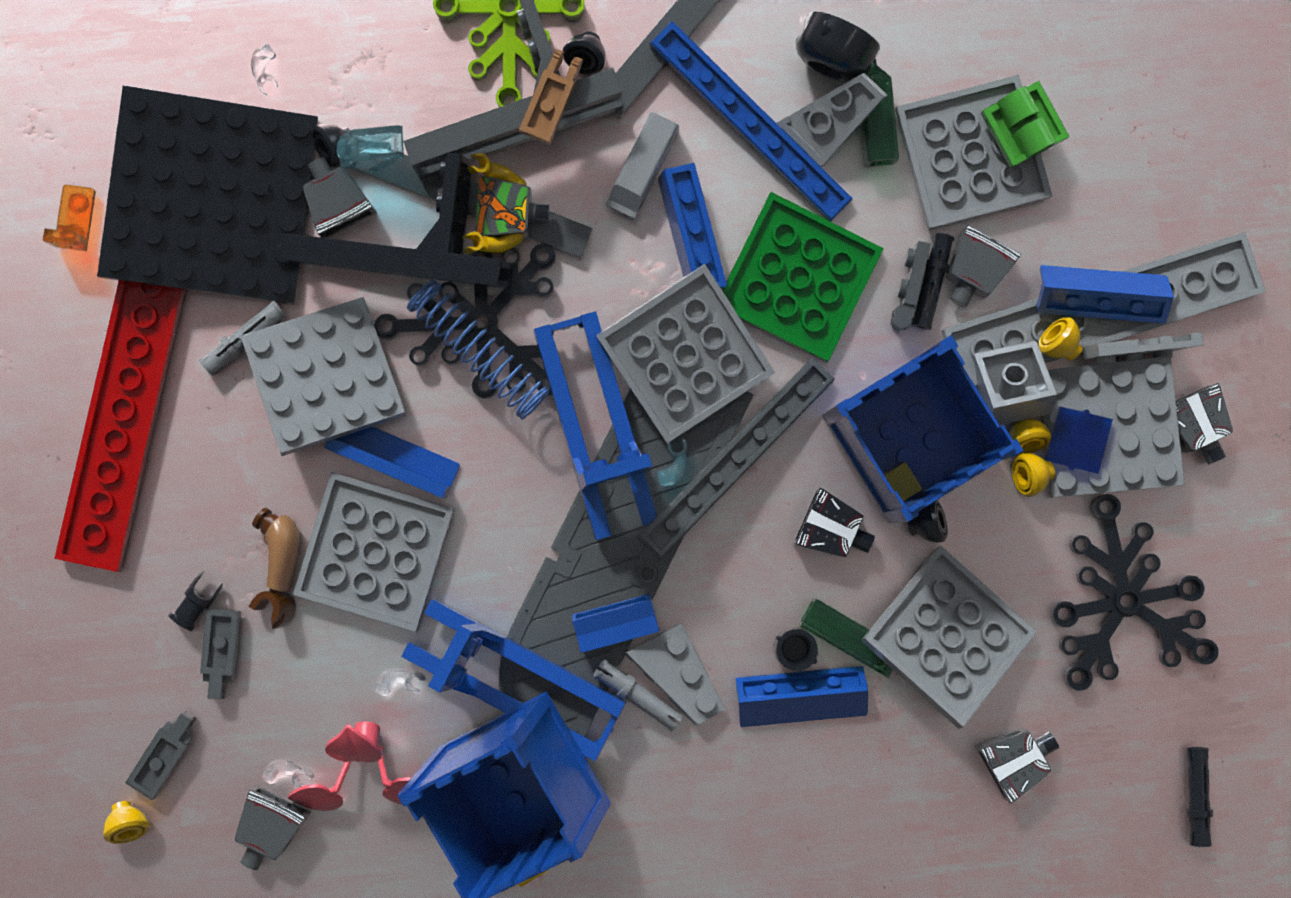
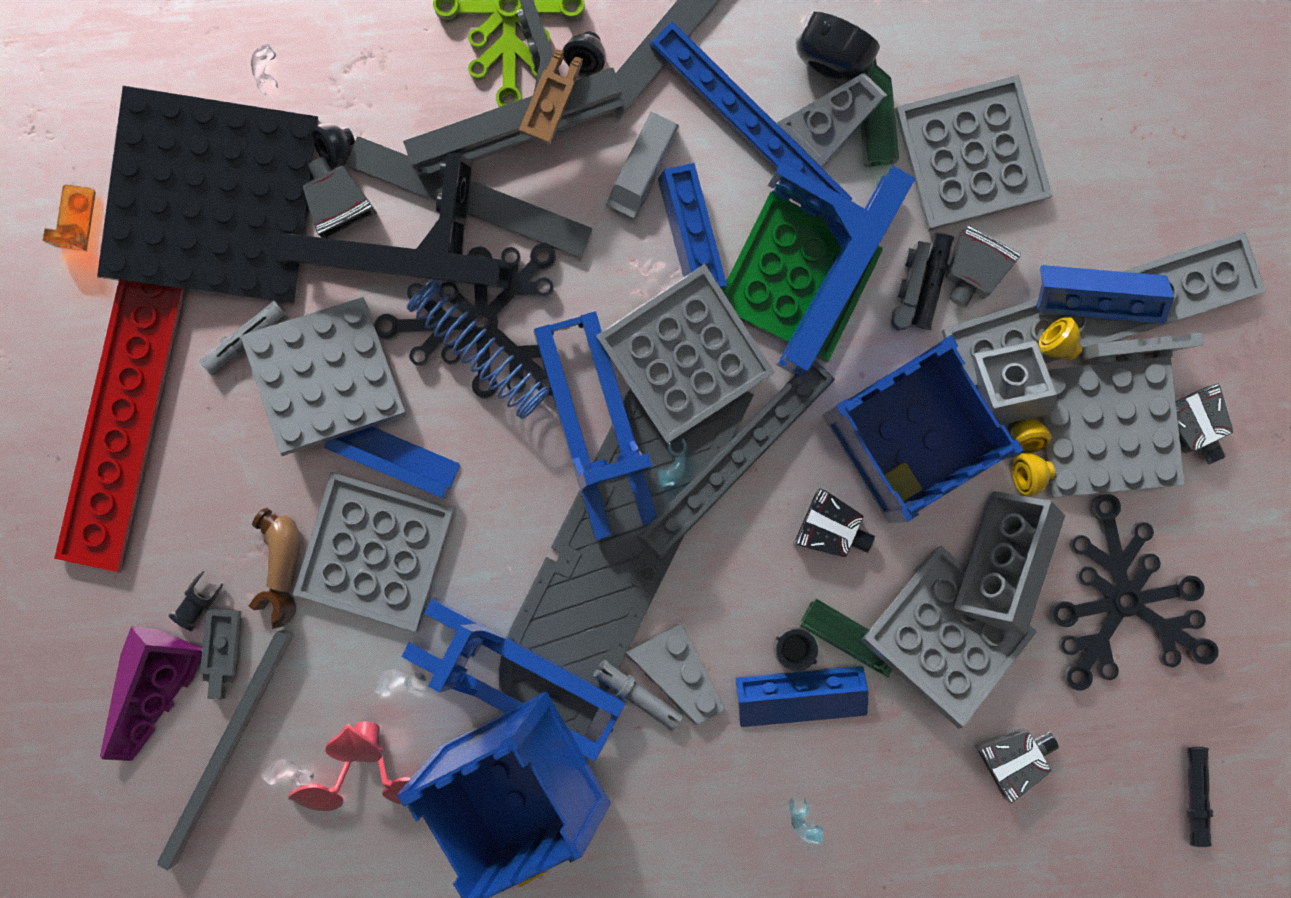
(125, 824): yellow brick -> none
(146, 681): none -> magenta wedge
(161, 756): dark grey hinge -> none
(225, 749): none -> dark grey tile
(267, 826): dark grey torso -> none
(371, 148): clear light blue slope -> none
(502, 208): torso -> none
(615, 623): blue piece -> none
(803, 829): none -> clear light blue arm
(858, 236): none -> blue piece
(930, 523): black brick -> none
(1010, 561): none -> light grey slope
(1024, 124): bright green plate -> none
(1079, 440): clear blue piece -> none

